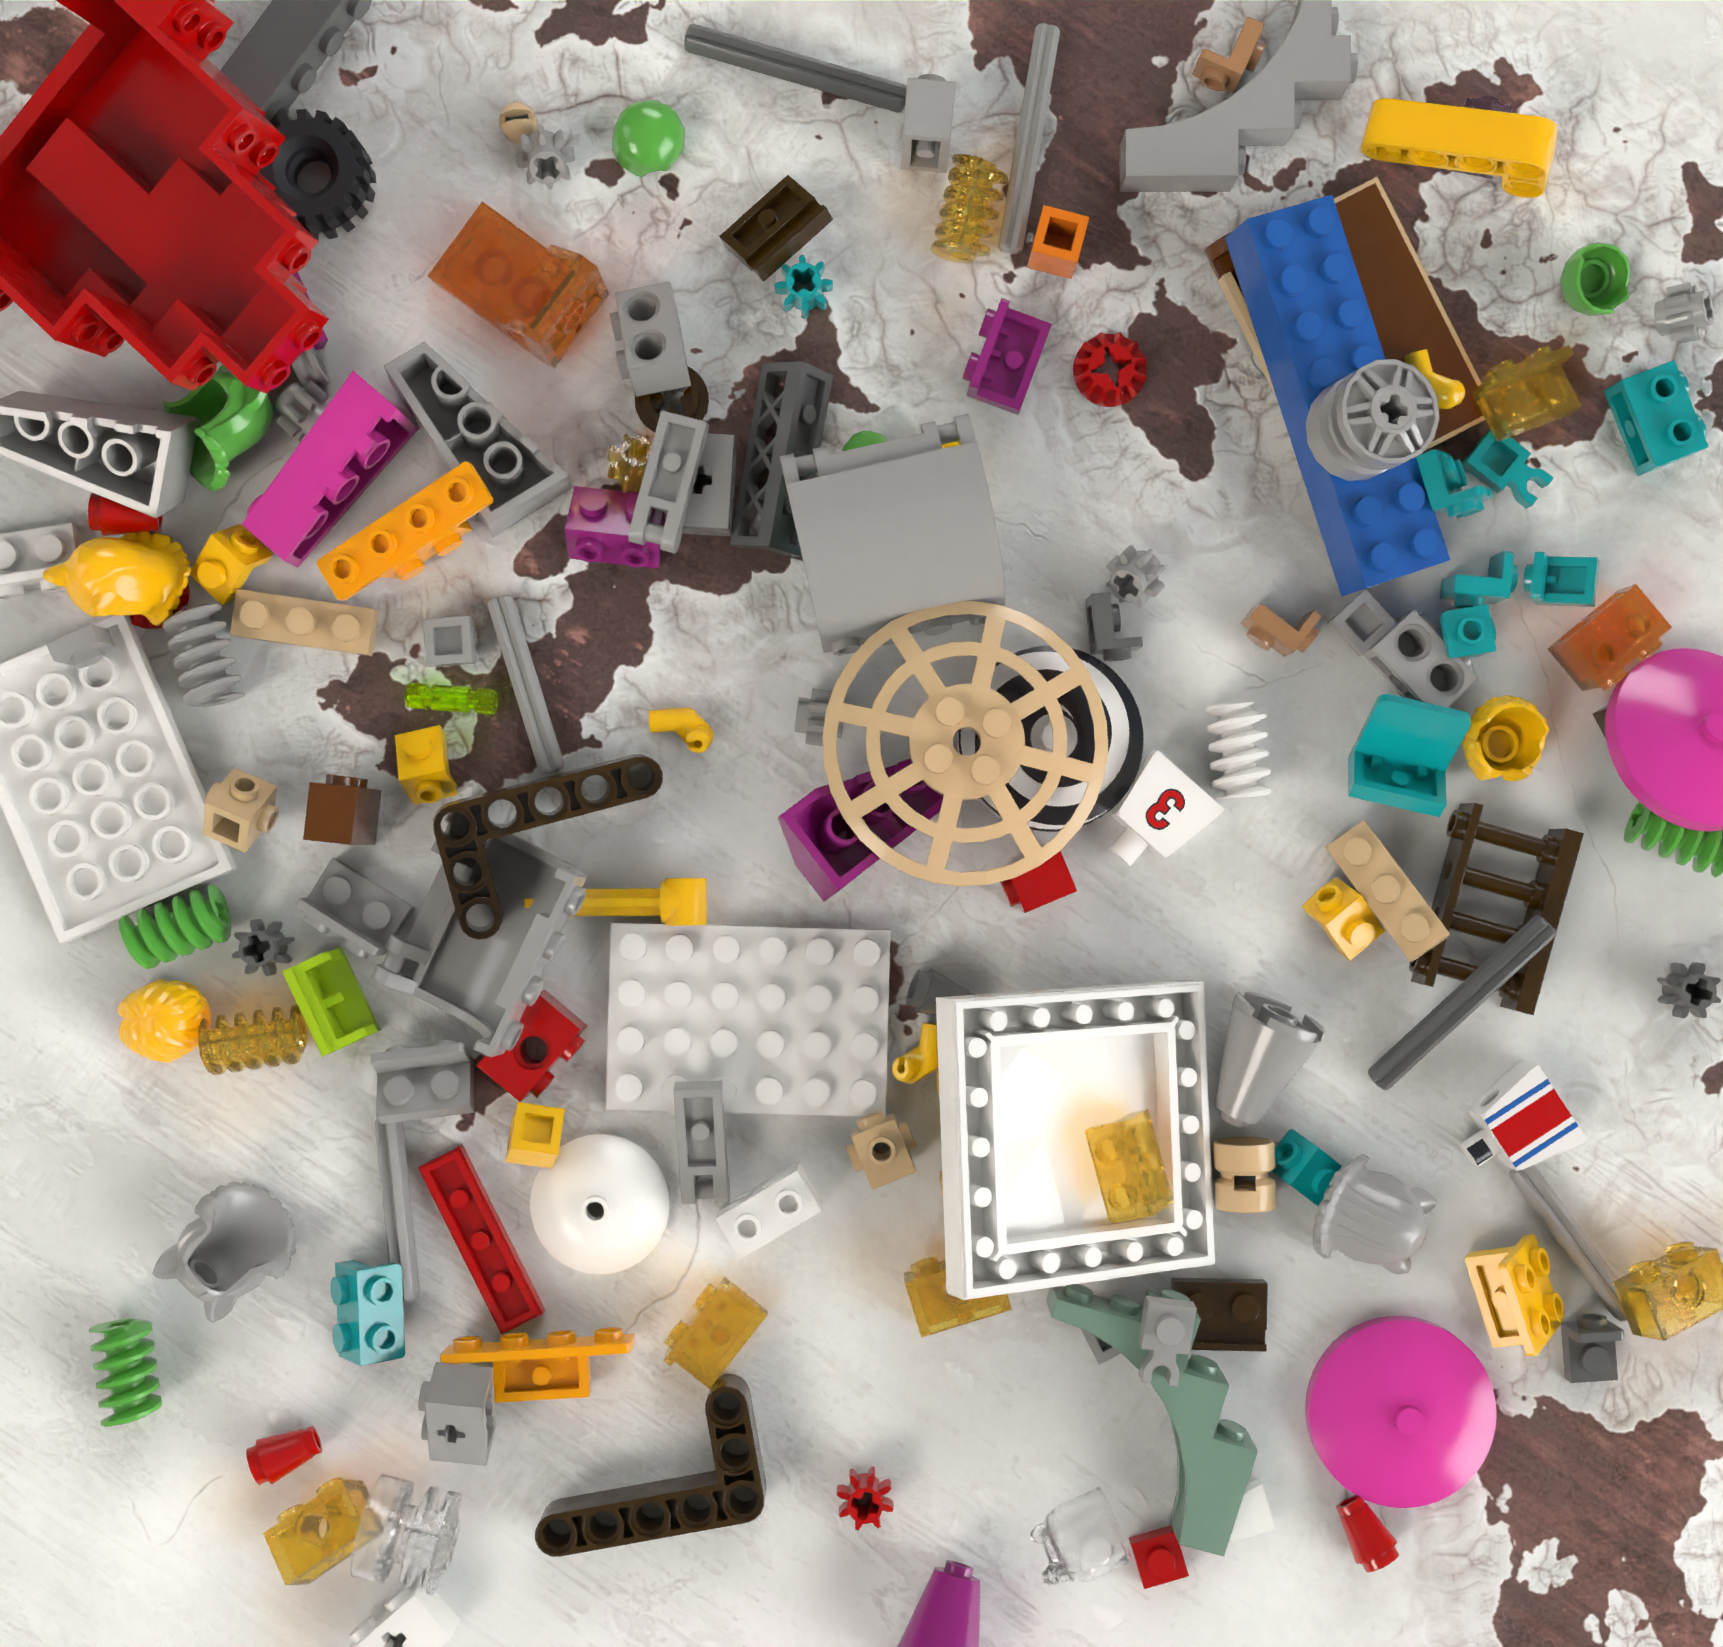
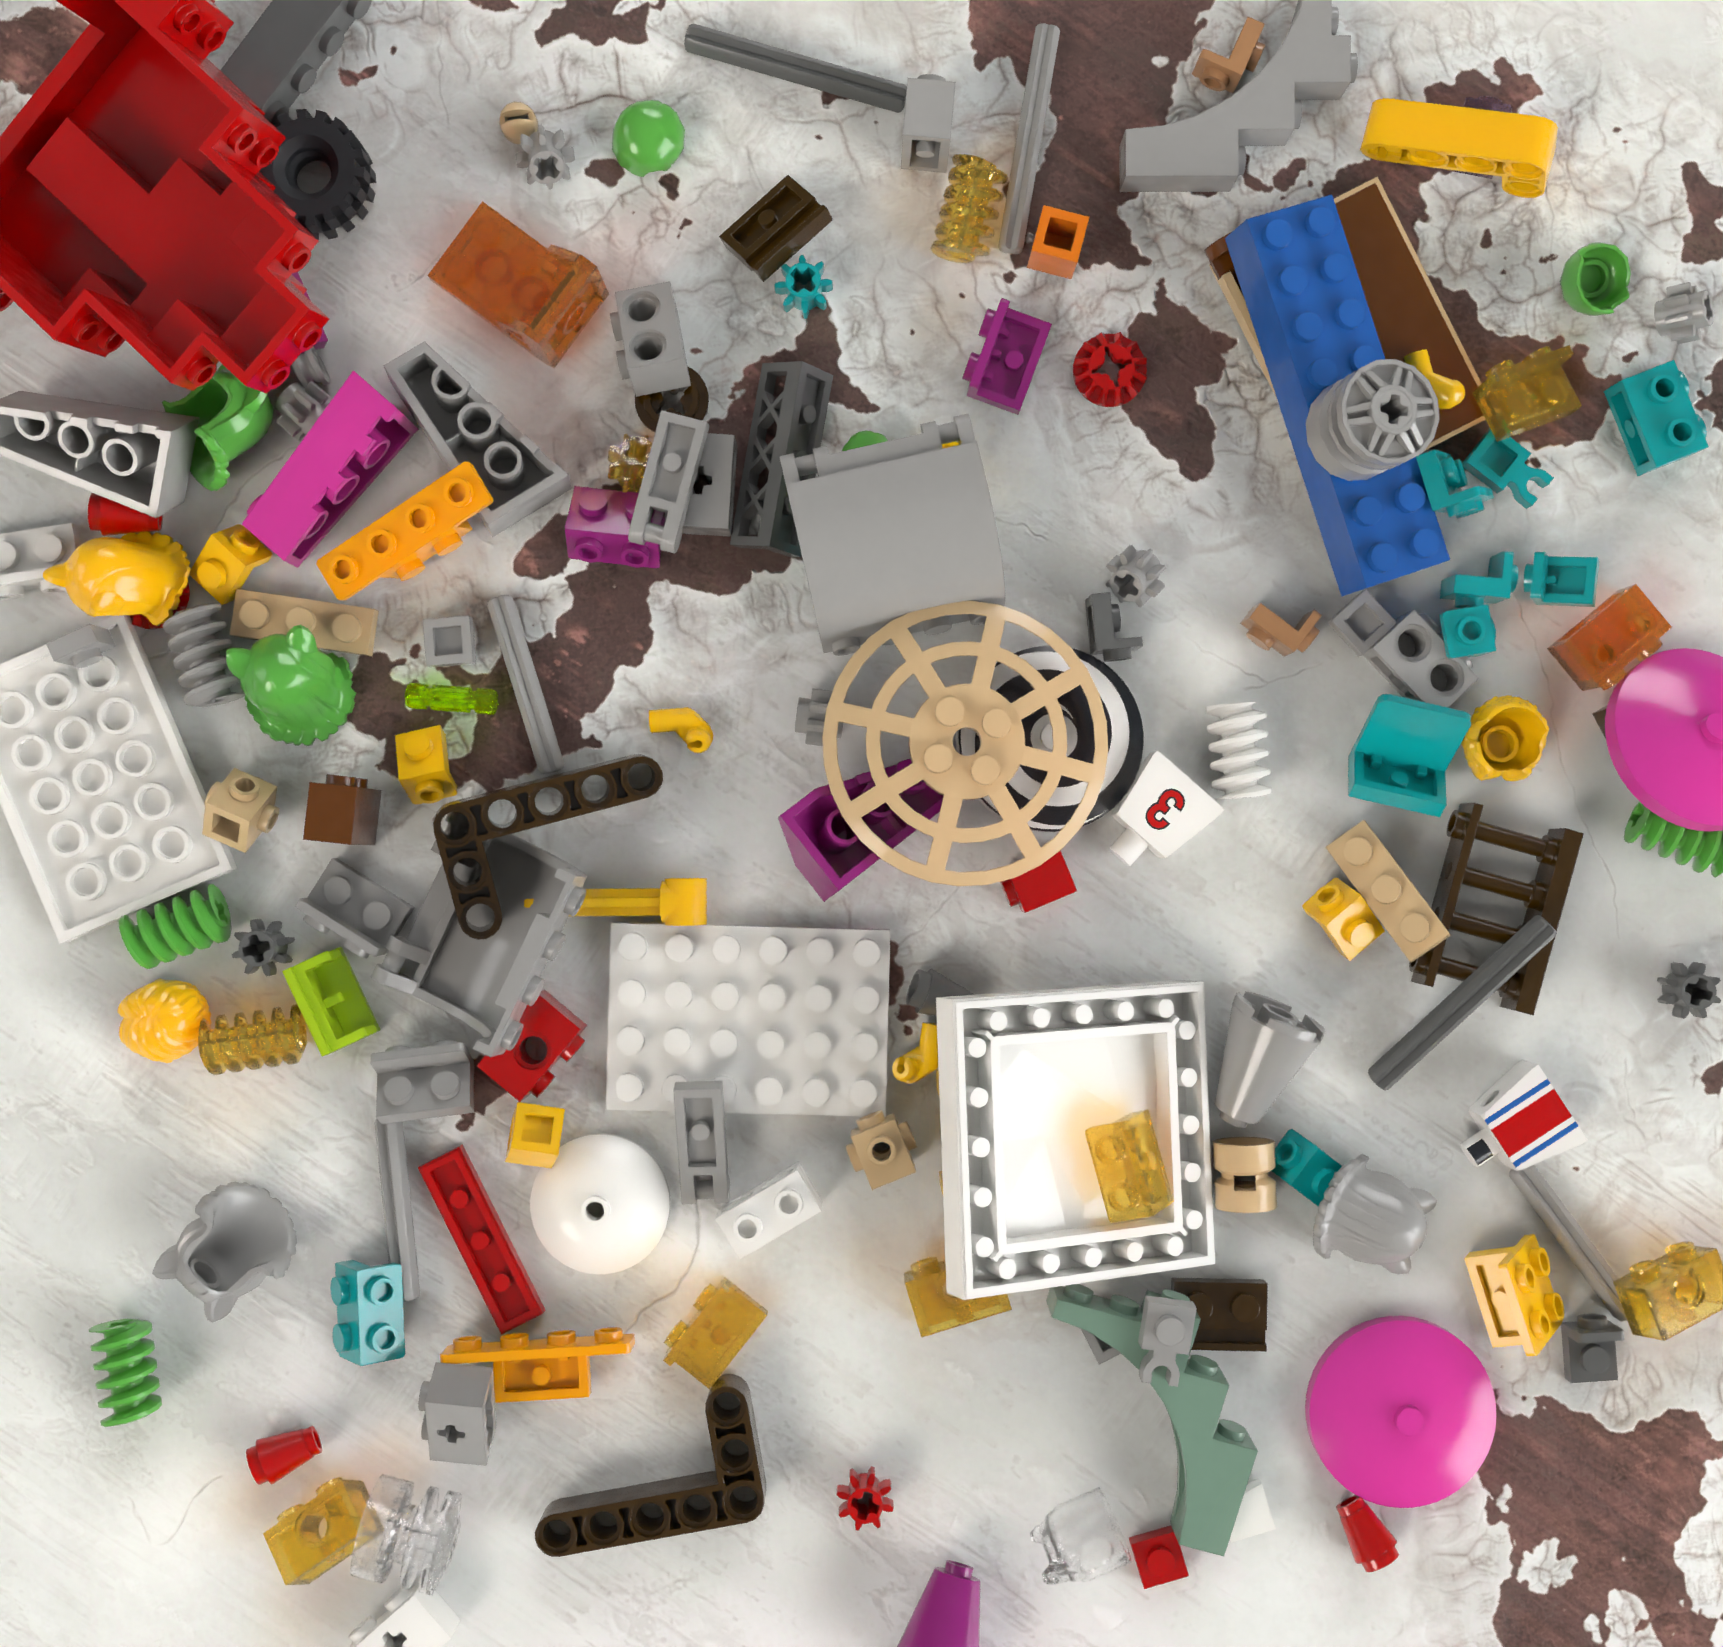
(294, 686): none -> bright green hair

